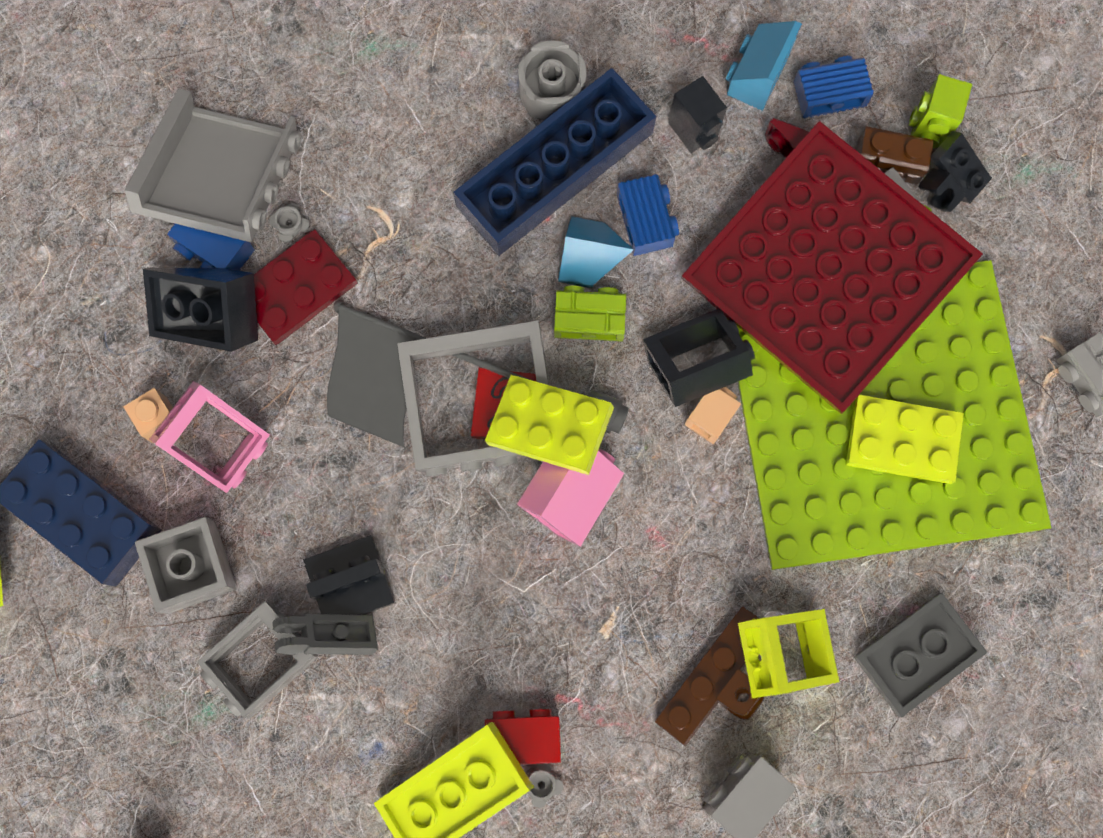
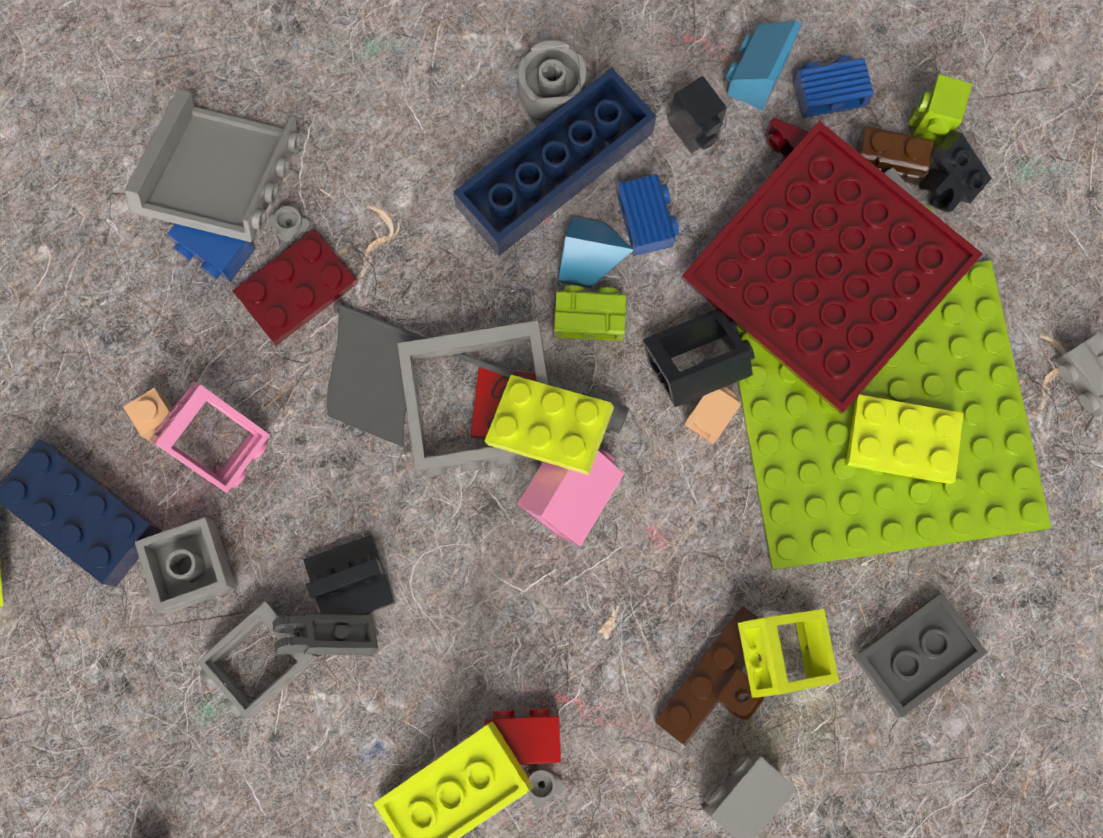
(201, 306): black slope -> none

